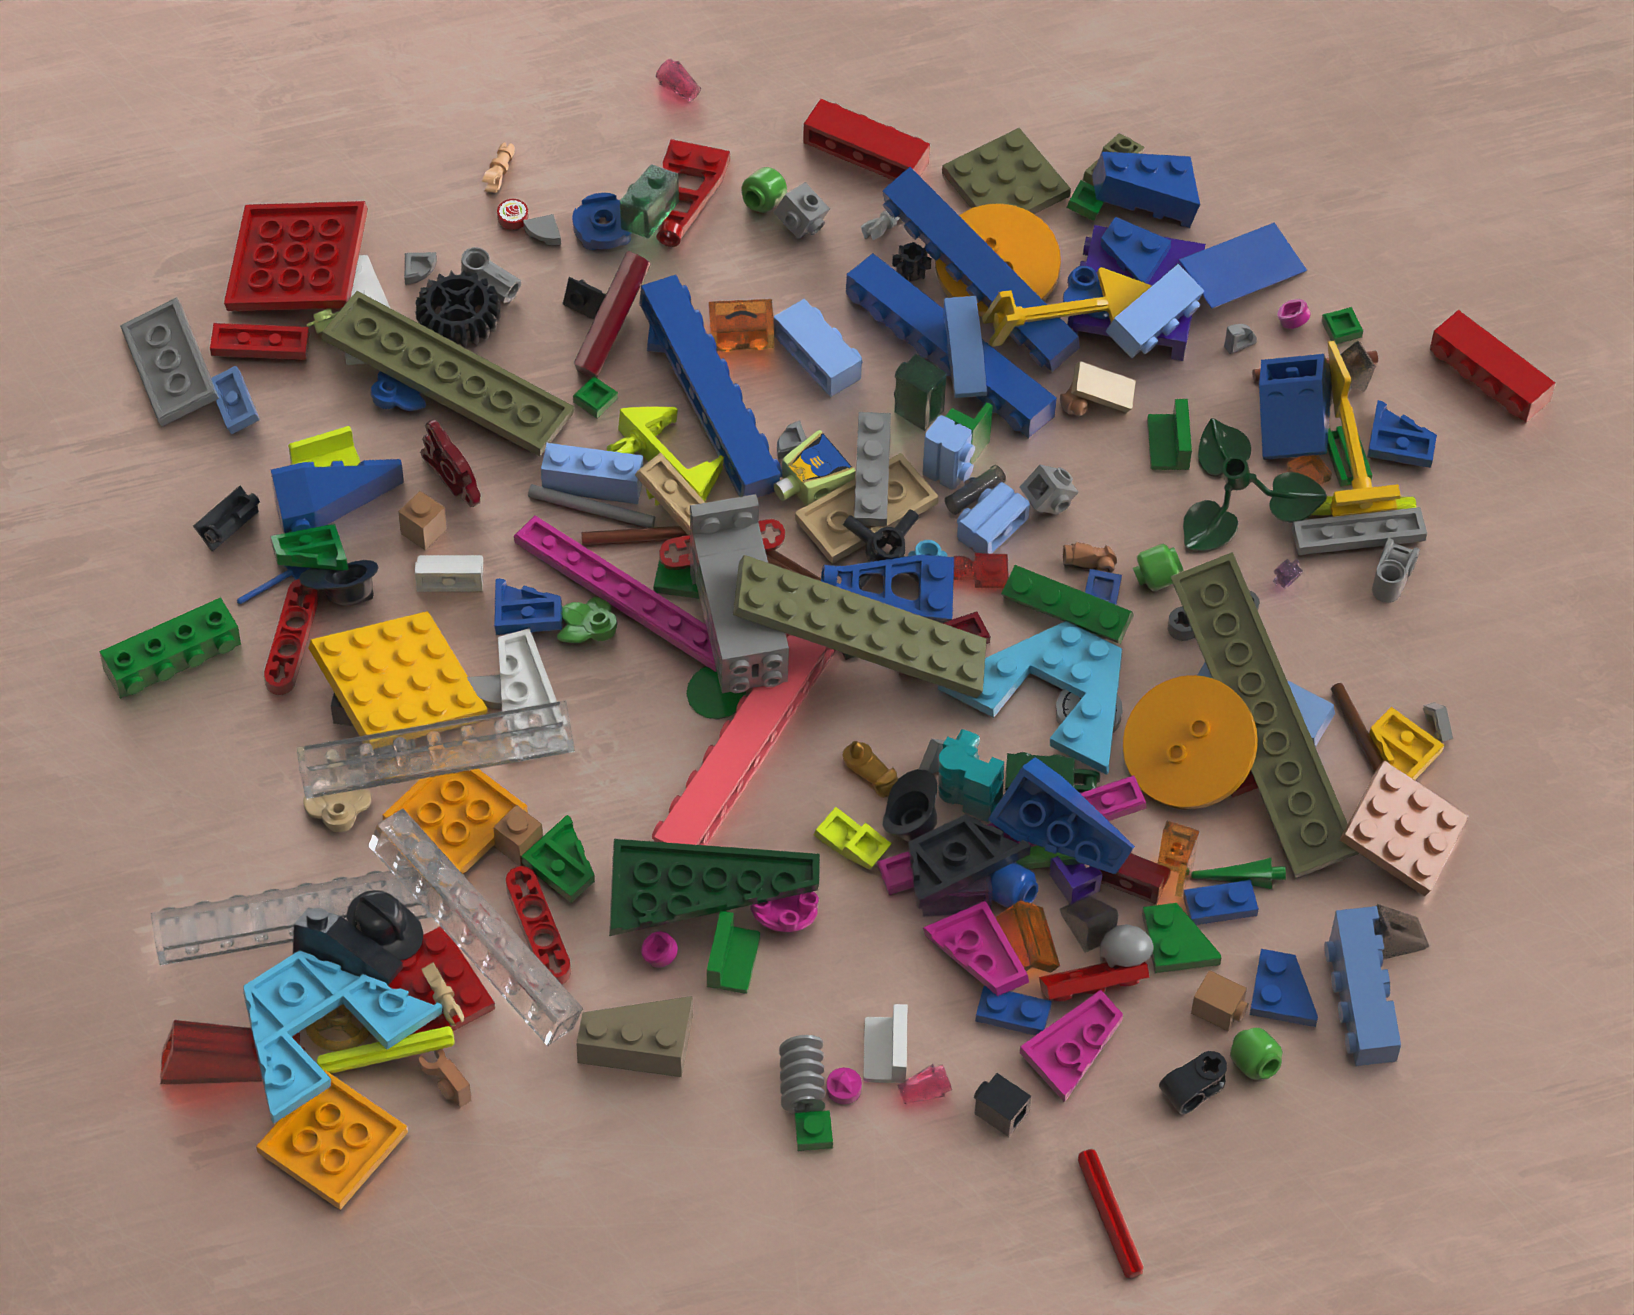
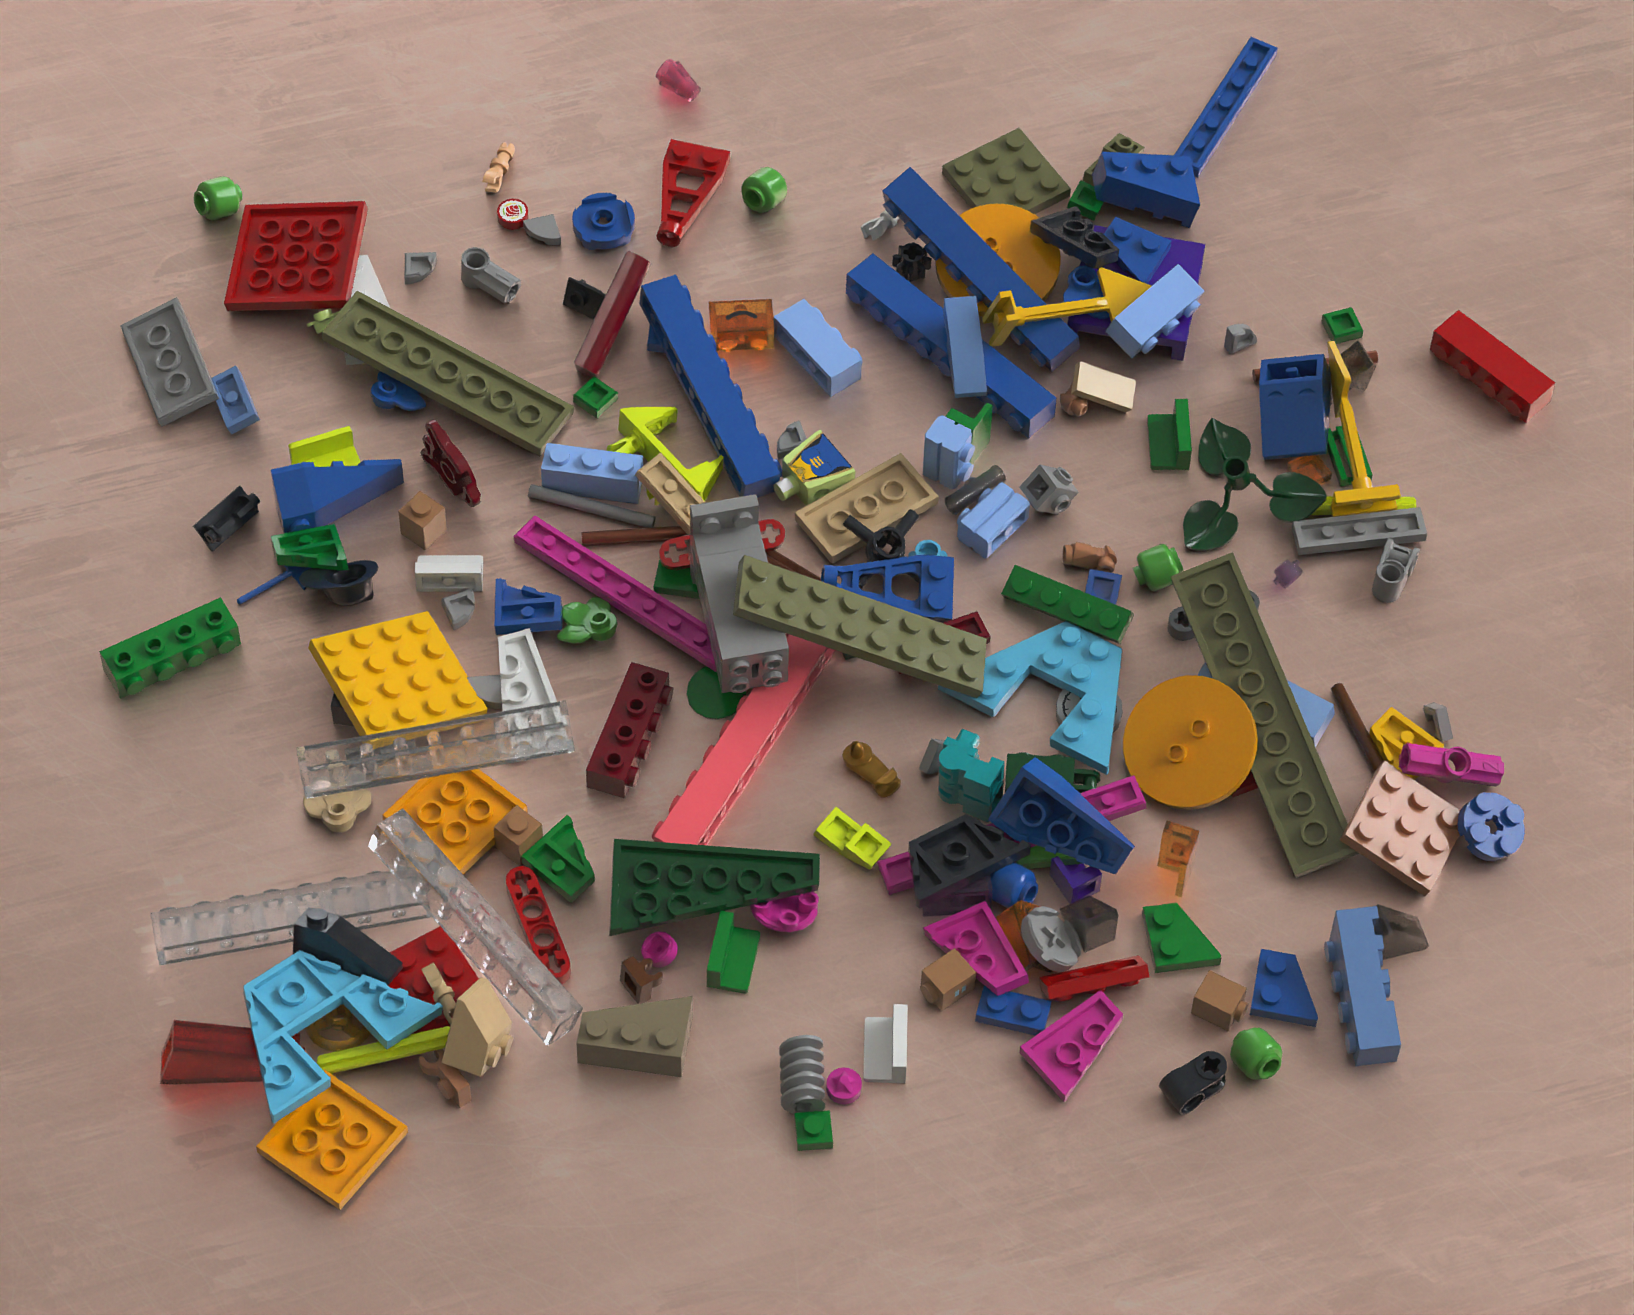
(217, 198): none -> bright green head
(259, 341): red plate -> none
(295, 636): red beam -> none
(386, 922): black piece -> none
(458, 298): black gear -> none
(459, 608): none -> light grey tile
(478, 1030): none -> tan slope
(628, 730): none -> dark red brick
(636, 979): none -> reddish brown tile
(649, 201): clear green brick -> none
(802, 211): light grey brick -> none
(864, 141): red brick -> none
(872, 468): light grey plate -> none
(911, 805): black piece -> none
(919, 392): clear green brick -> none
(925, 1085): clear pink cone -> none
(947, 980): none -> medium nougat brick
(986, 569): clear red plate -> none
(1002, 1104): black brick -> none
(1051, 939): none -> light grey tile
(1075, 237): none -> black wing
(1110, 1214): red axle -> none
(1125, 946): light grey hair -> none
(1139, 878): dark red panel -> none
(1221, 902): blue plate -> none
(1226, 103): none -> blue tile
(1243, 265): blue piece -> none
(1259, 872): green piece -> none
(1293, 313): dark pink tile -> none
(1400, 439): blue wing -> none
(1469, 766): none -> dark pink piece
(1505, 815): none -> plate

